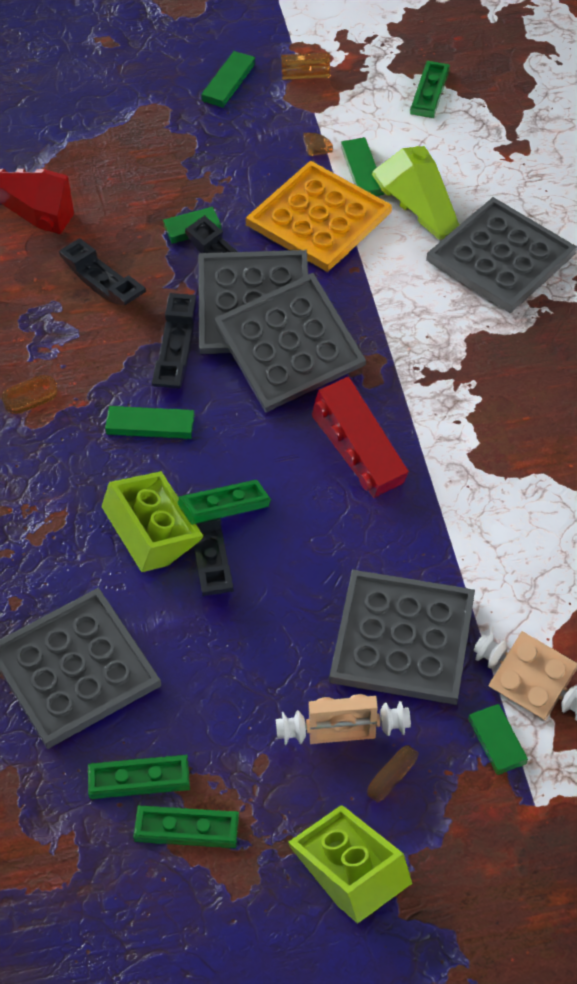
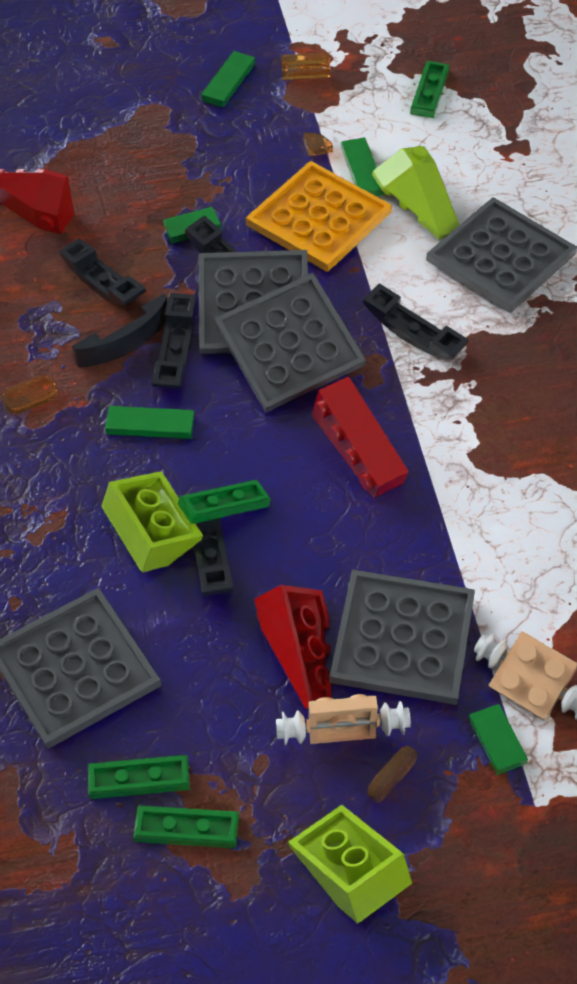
(97, 351): none -> black slope
(295, 628): none -> red wedge
(411, 327): none -> black slope

